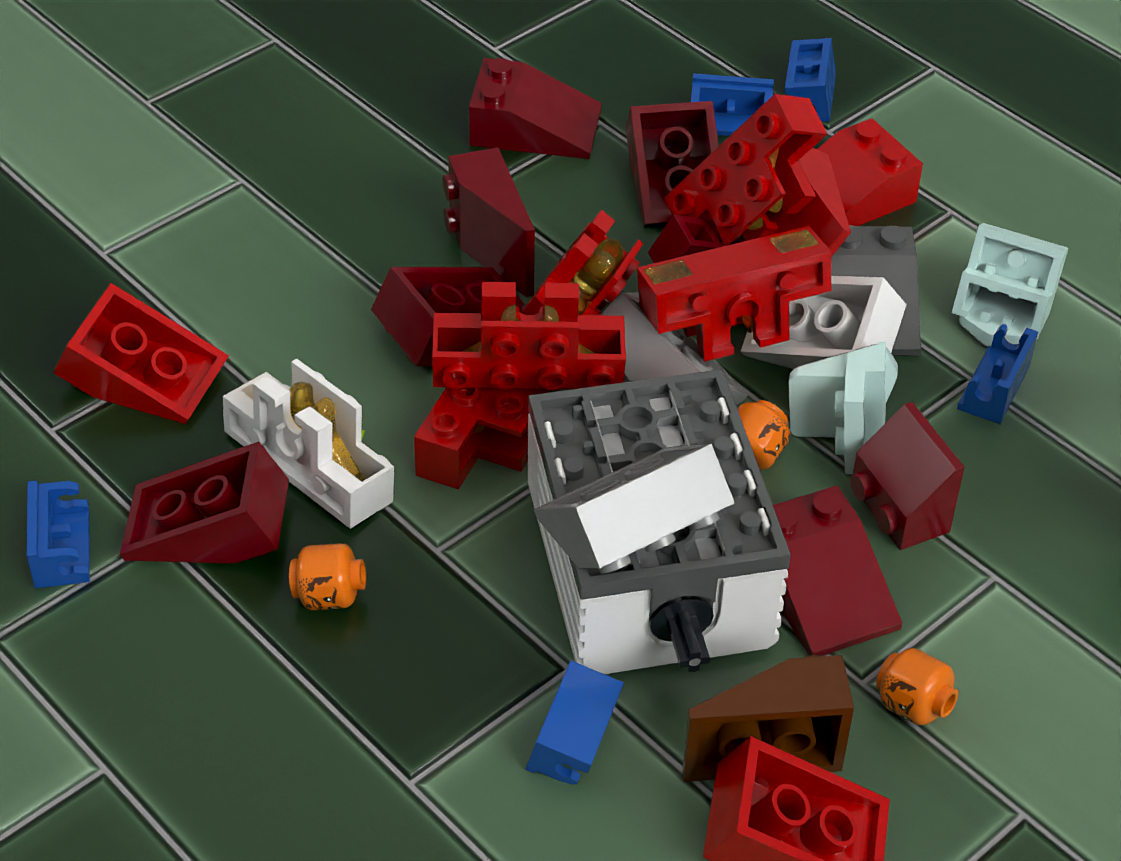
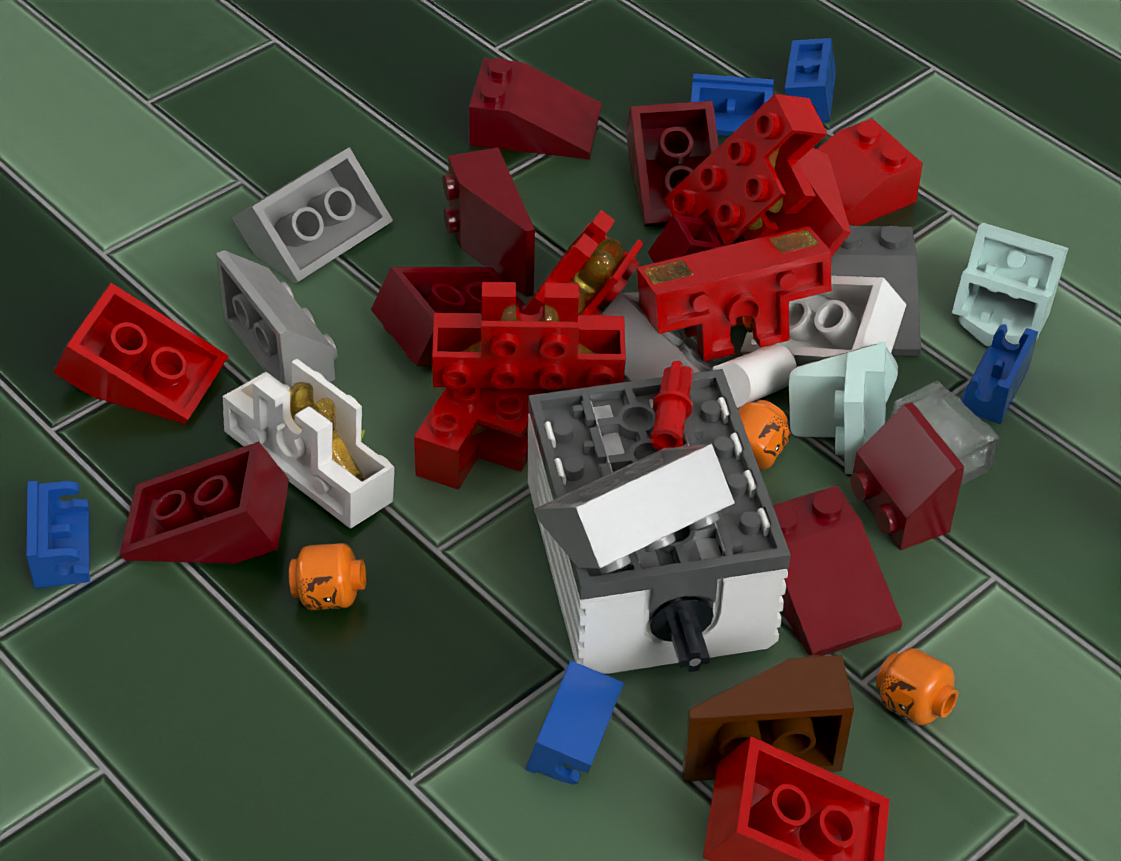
(271, 320): none -> light grey slope
(313, 217): none -> light grey slope
(672, 406): none -> red axle
(758, 373): none -> white brick
(958, 426): none -> clear brick

